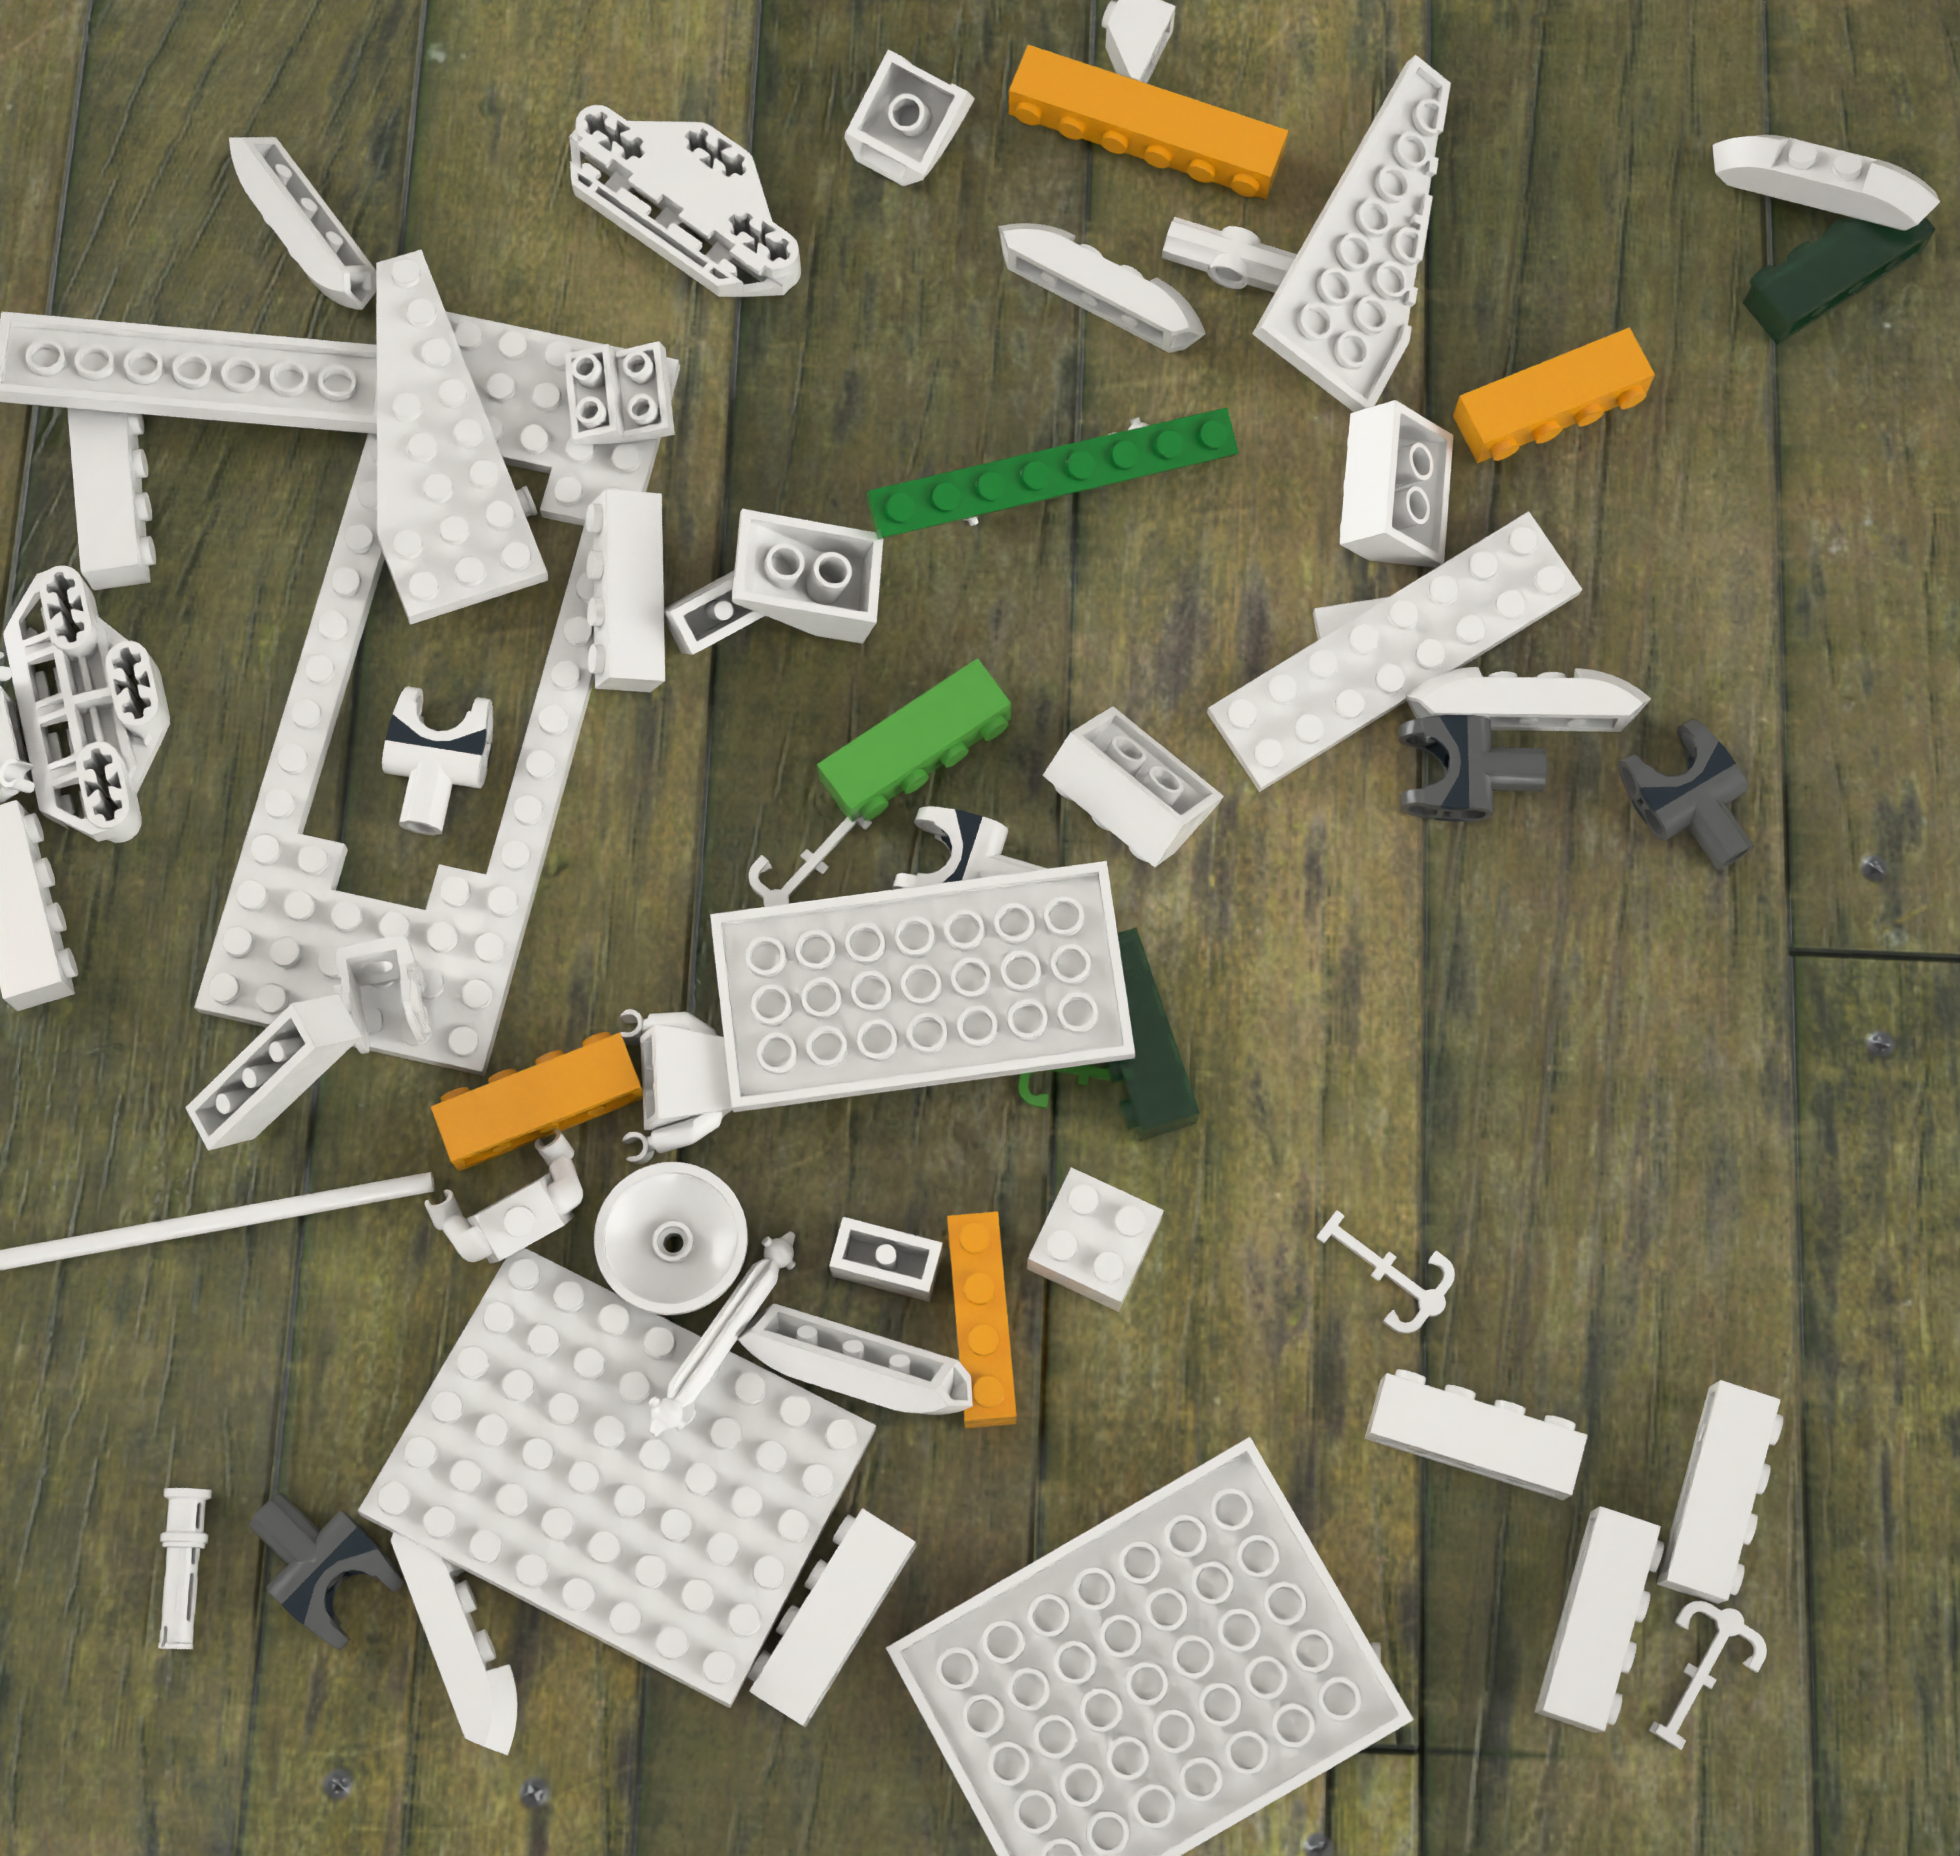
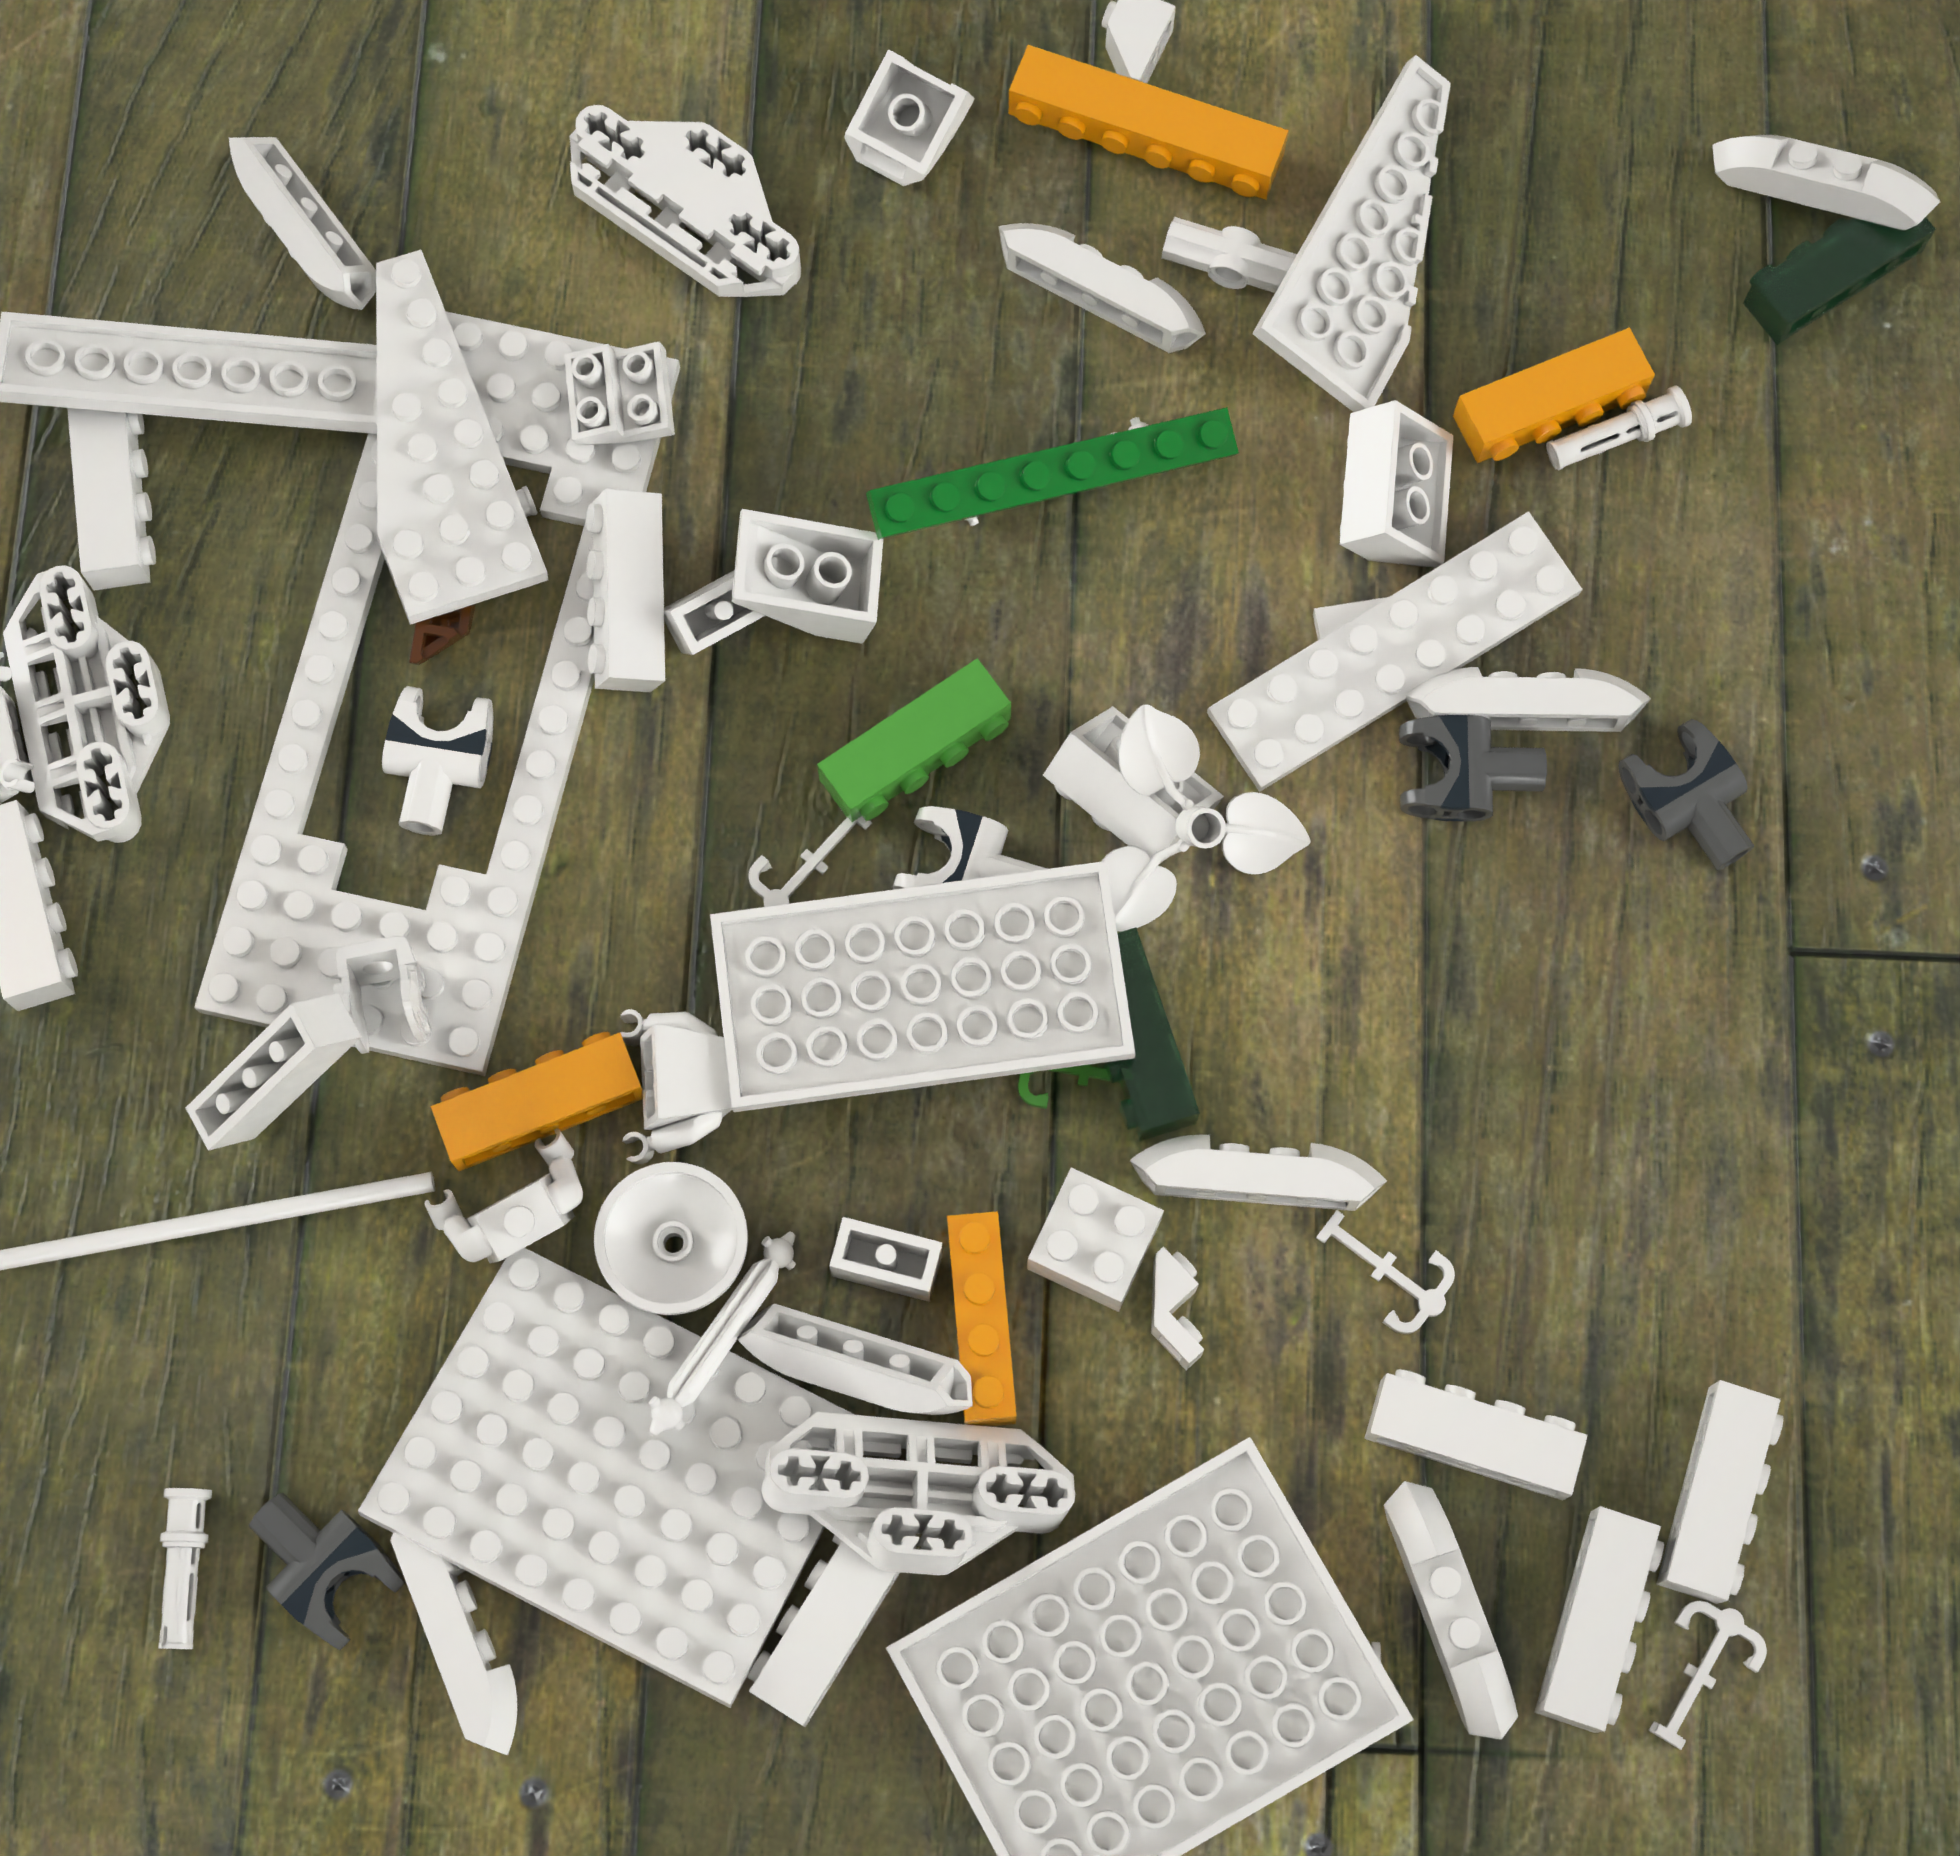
(439, 633): none -> reddish brown slope
(899, 1497): none -> white connector
(1171, 1288): none -> white slope
(1193, 1170): none -> white brick
(1258, 829): none -> white plant
(1451, 1611): none -> white brick
(1638, 423): none -> white pin

